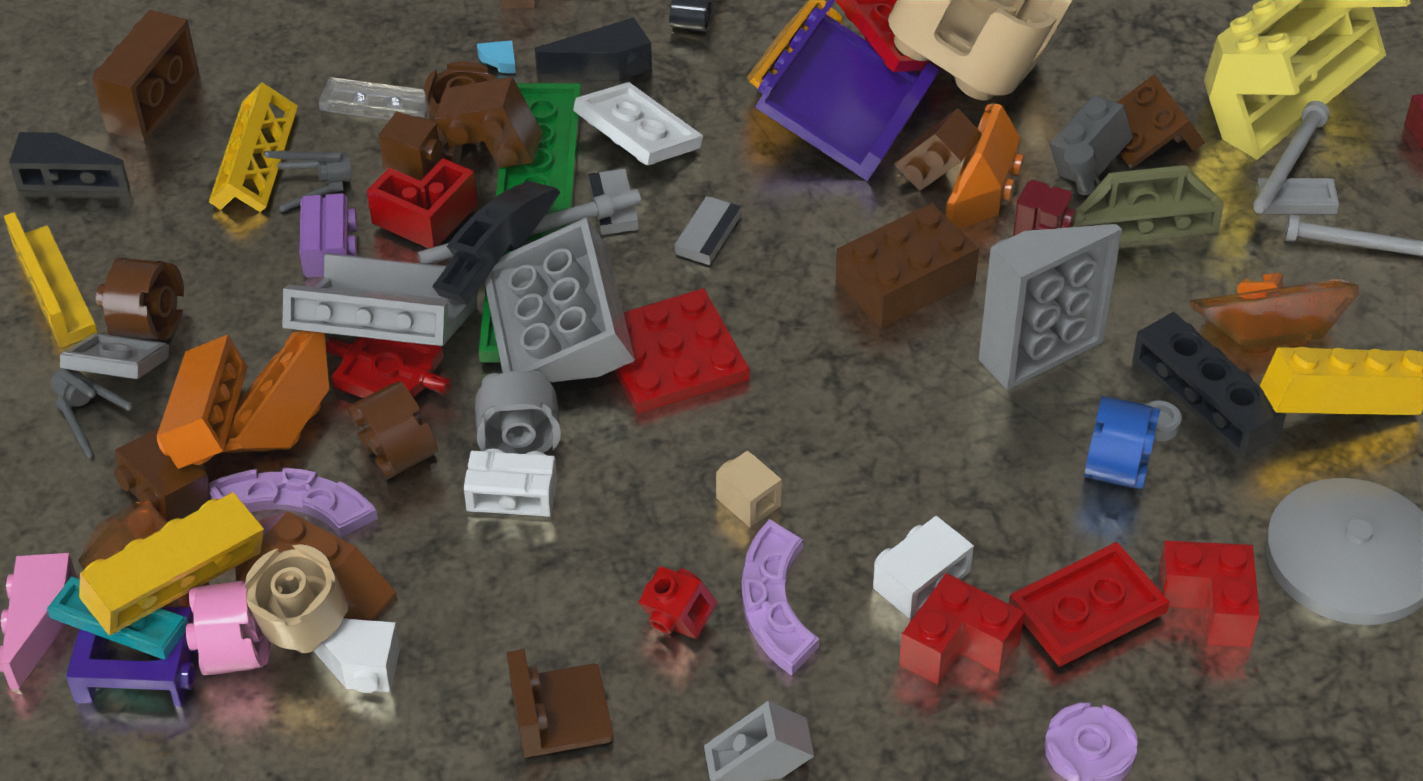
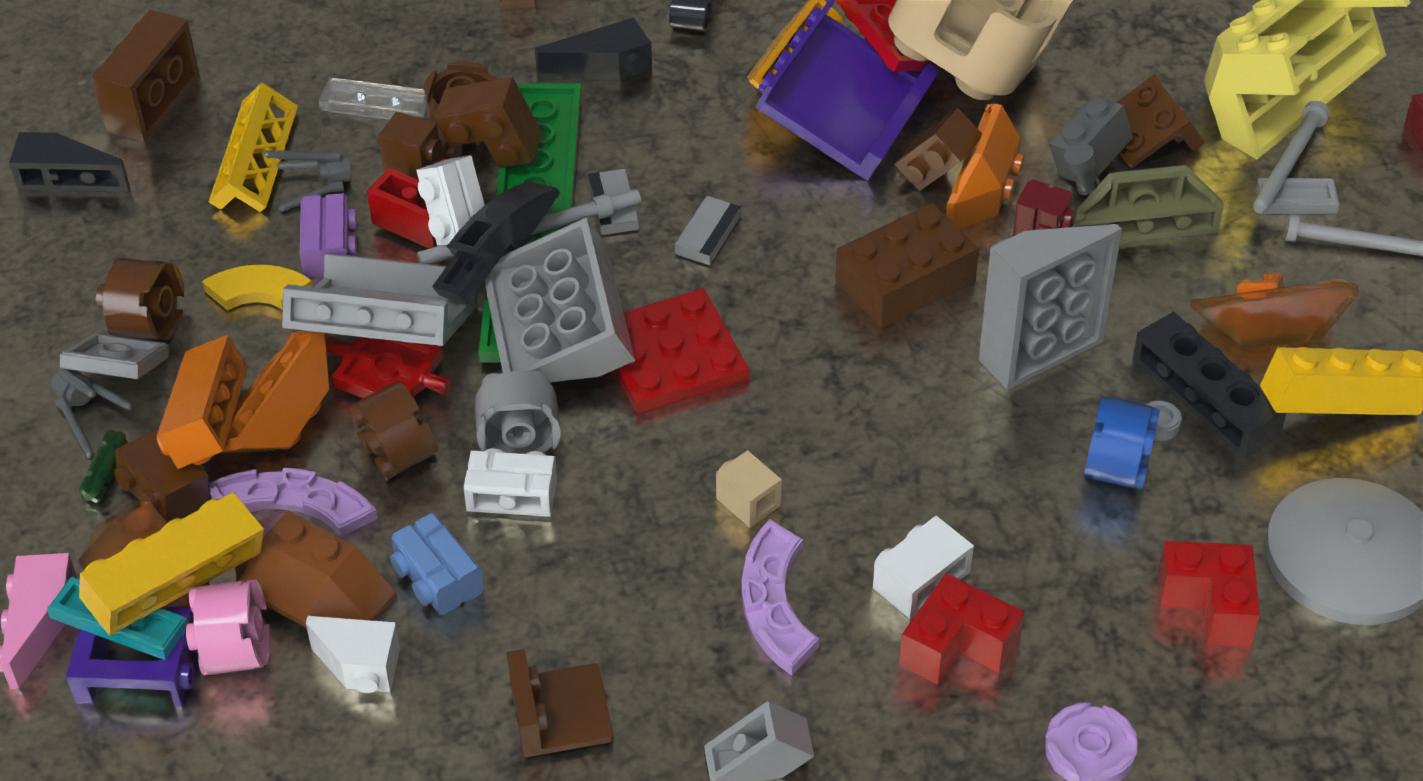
(51, 282): yellow fence -> none
(102, 467): none -> dark green axle
(252, 285): none -> yellow tile
(295, 597): tan brick -> none
(436, 564): none -> medium blue brick
(450, 196): none -> white brick
(498, 55): medium azure tile -> none
(637, 123): white plate -> none
(677, 602): red brick -> none
(1089, 603): red plate -> none

